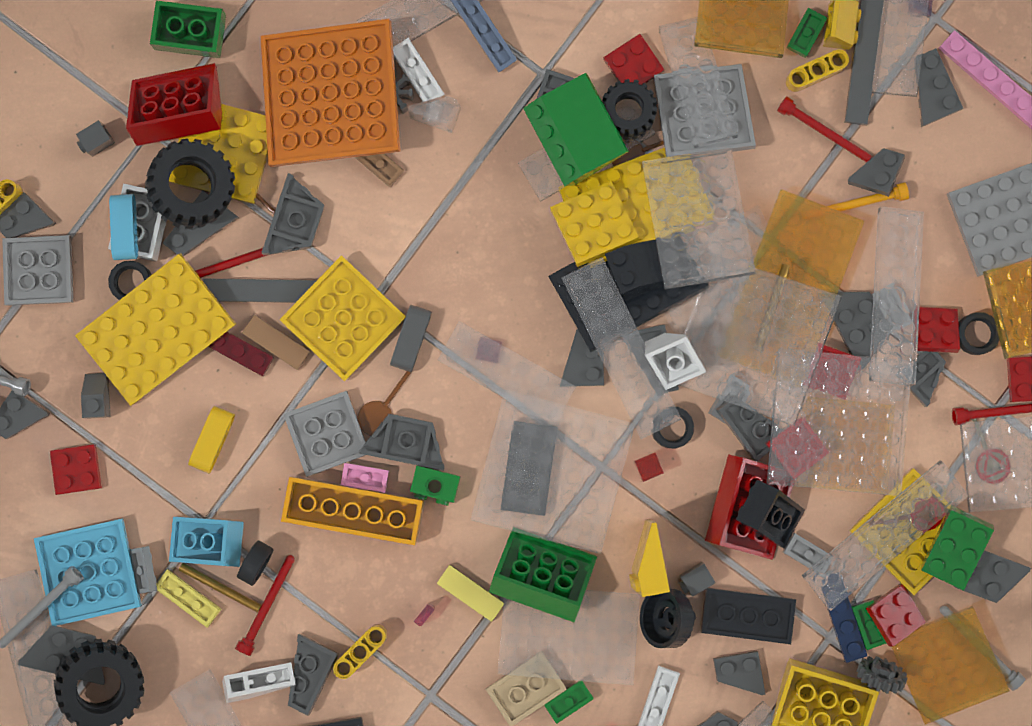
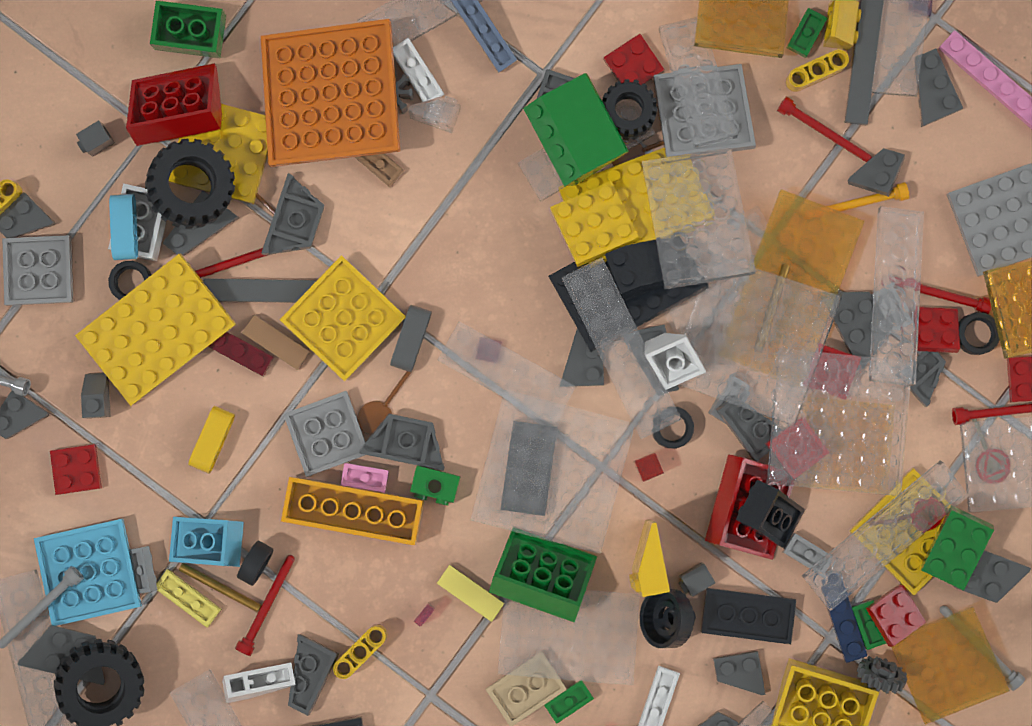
(981, 304): none -> red piece

